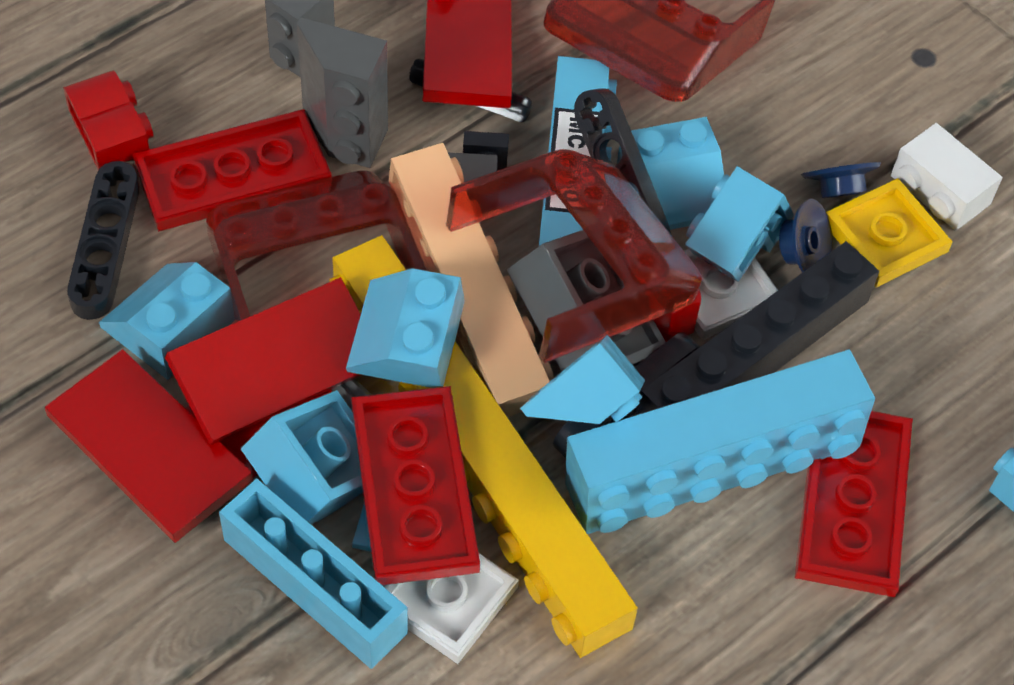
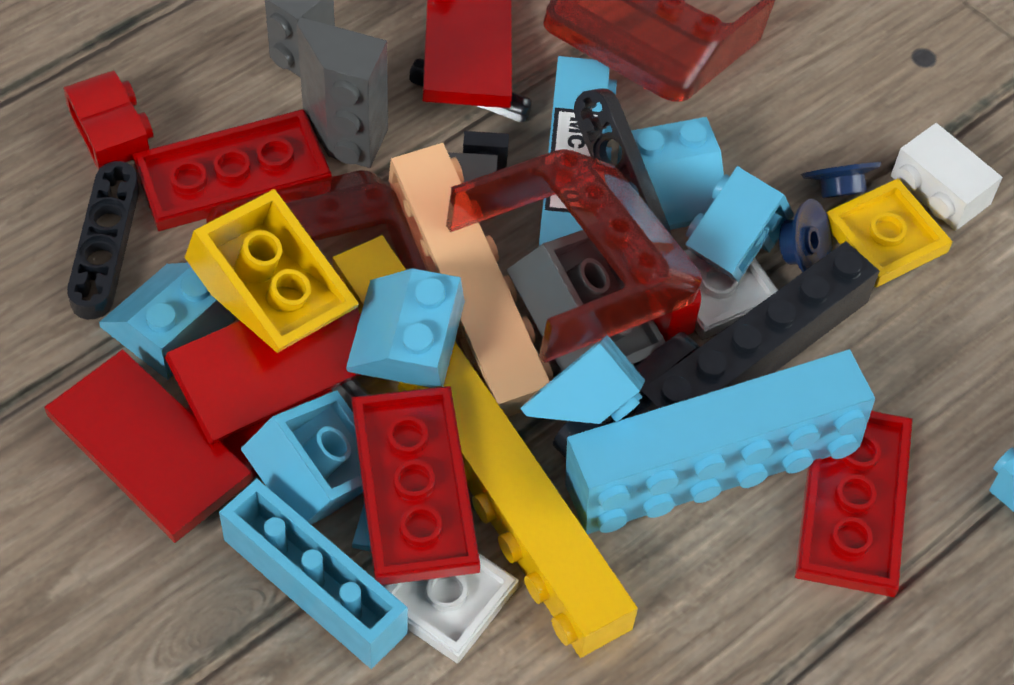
(268, 272): none -> yellow slope

